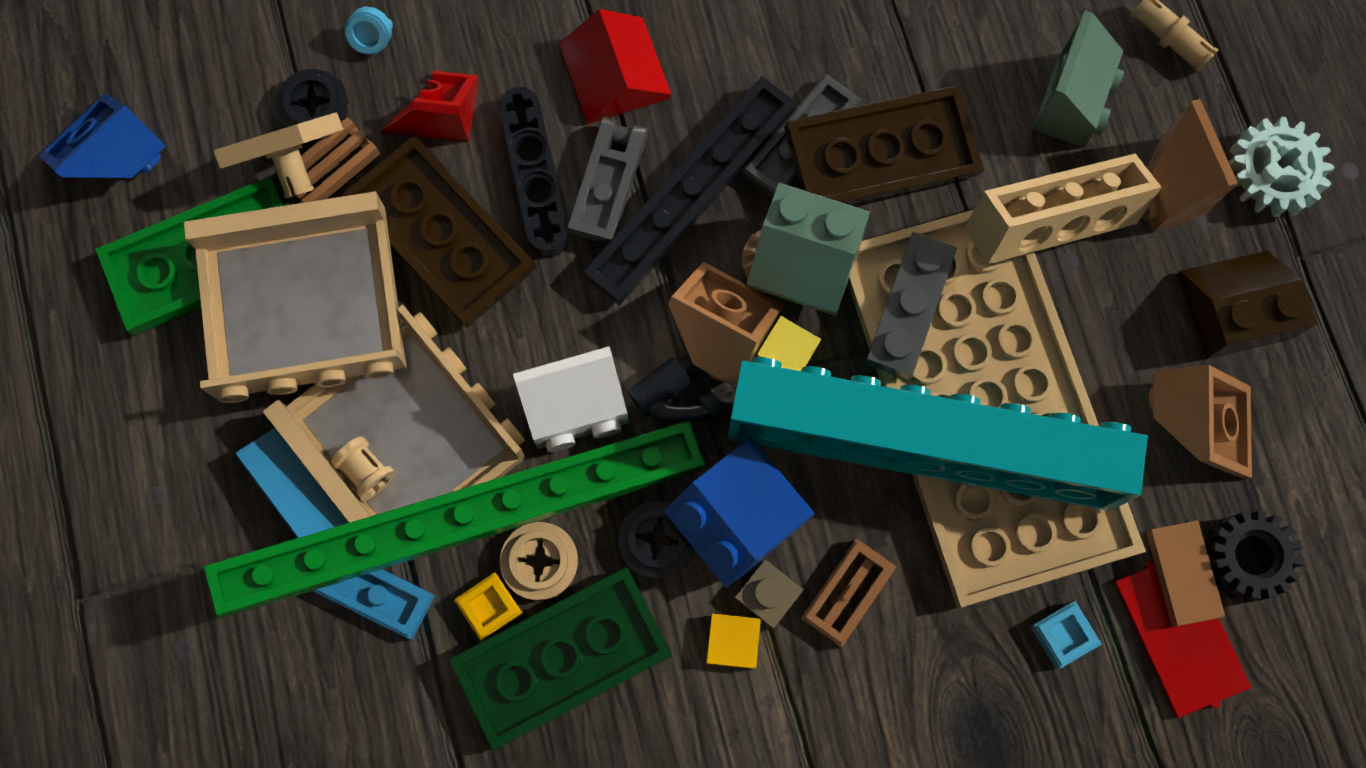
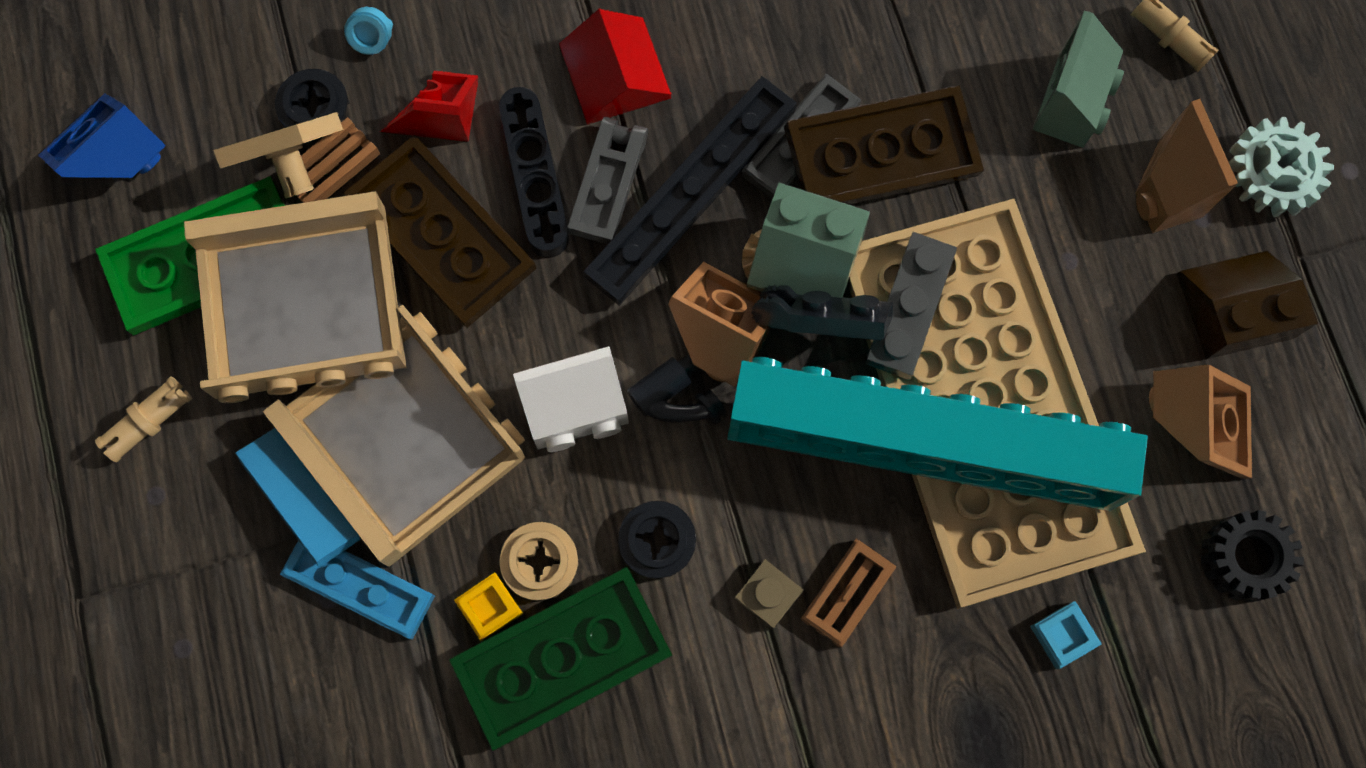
(143, 419): none -> tan pin
(363, 468): tan bush -> none
(450, 520): green plate -> none
(733, 641): yellow tile -> none
(738, 512): blue slope -> none
(789, 345): light yellow tile -> none
(822, 314): none -> black hinge
(1061, 208): tan brick -> none
(1185, 573): medium nougat tile -> none
(1189, 660): red piece -> none

